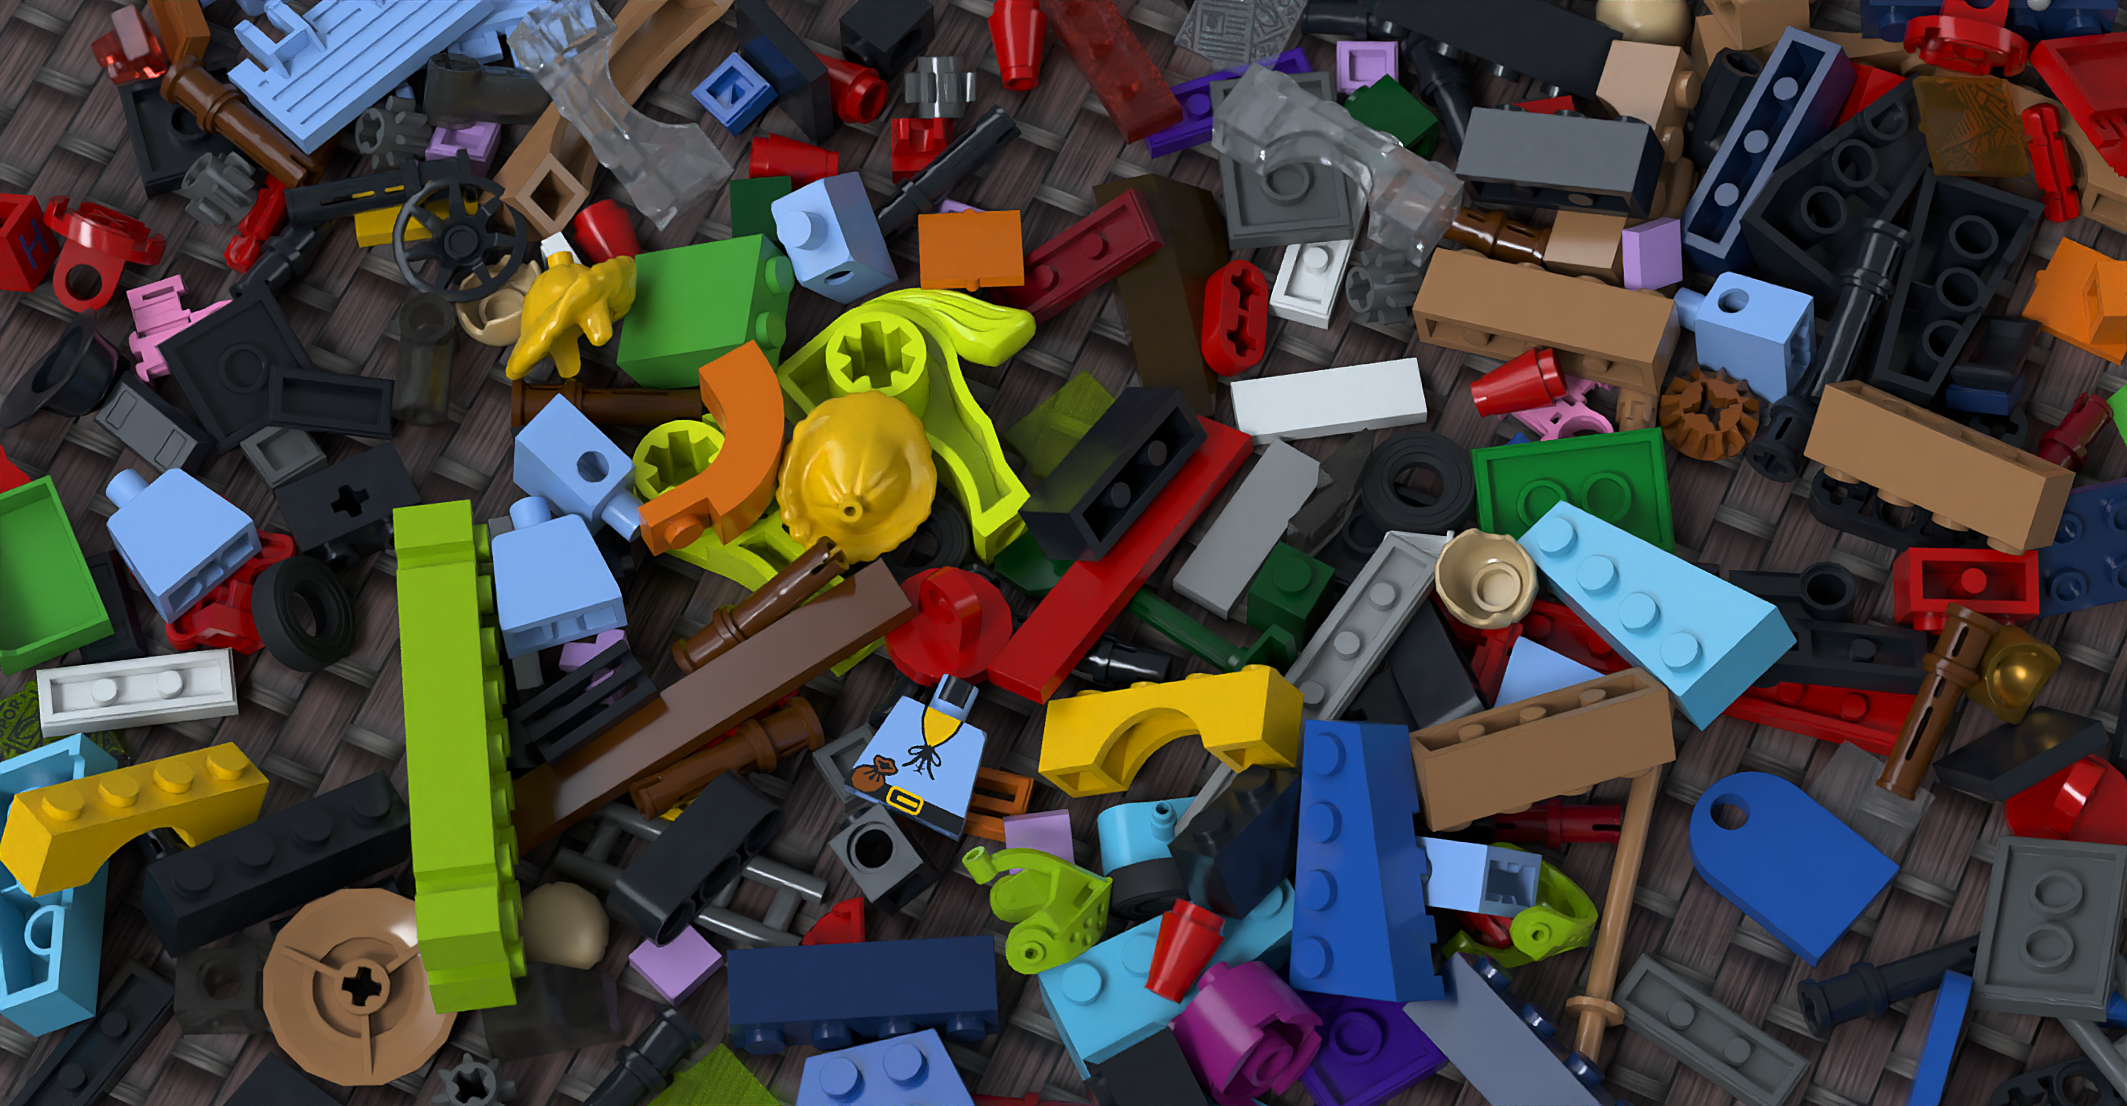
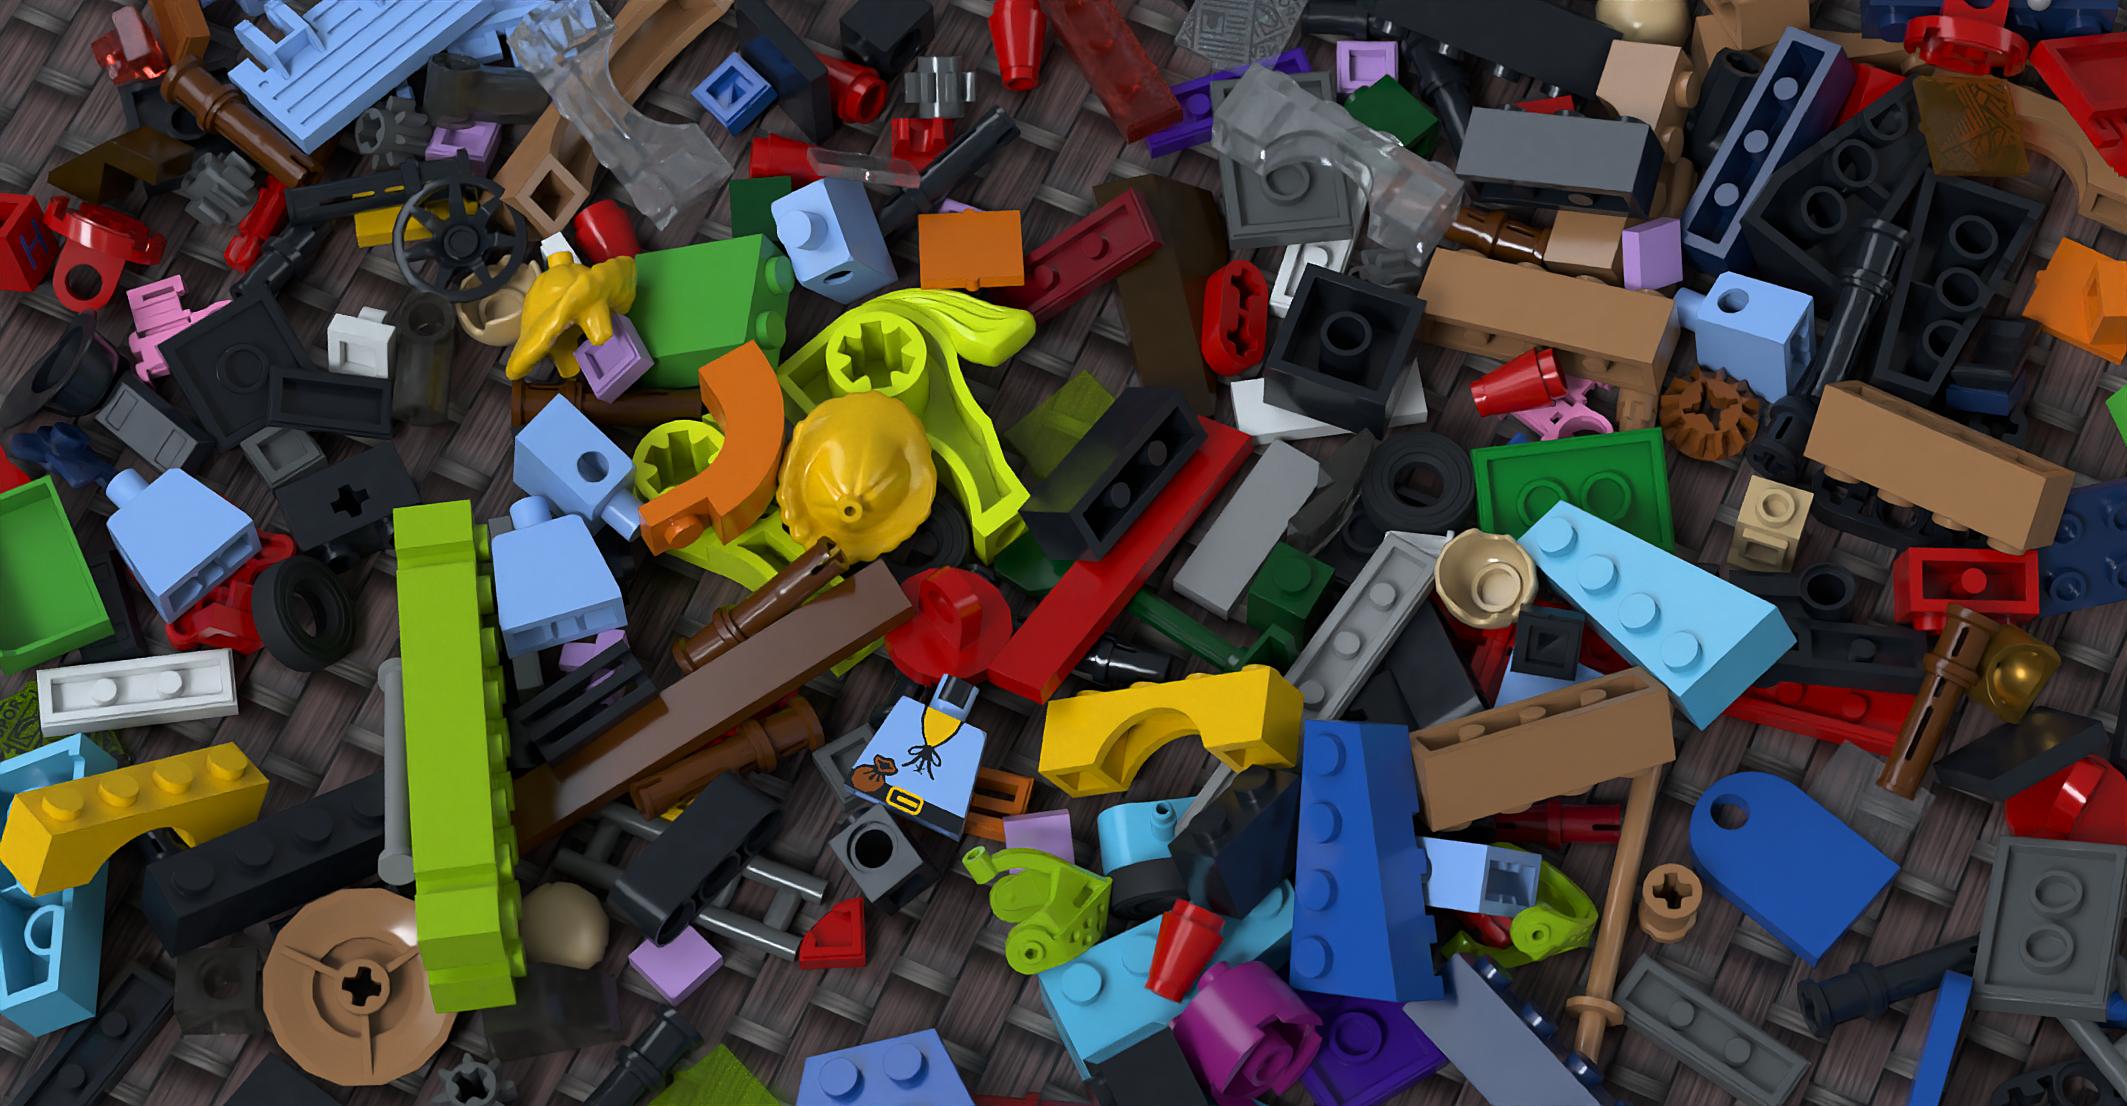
(64, 452): none -> dark blue plate
(113, 165): none -> dark brown slope
(362, 344): none -> white tile
(396, 861): none -> light grey bar
(615, 364): none -> lavender tile
(861, 993): dark blue brick -> none
(863, 167): none -> clear piece
(1344, 351): none -> black brick
(1547, 642): none -> black tile
(1685, 892): none -> medium nougat bush
(1769, 526): none -> tan window
(2051, 162): red axle -> none
(2076, 433): dark red pin -> none

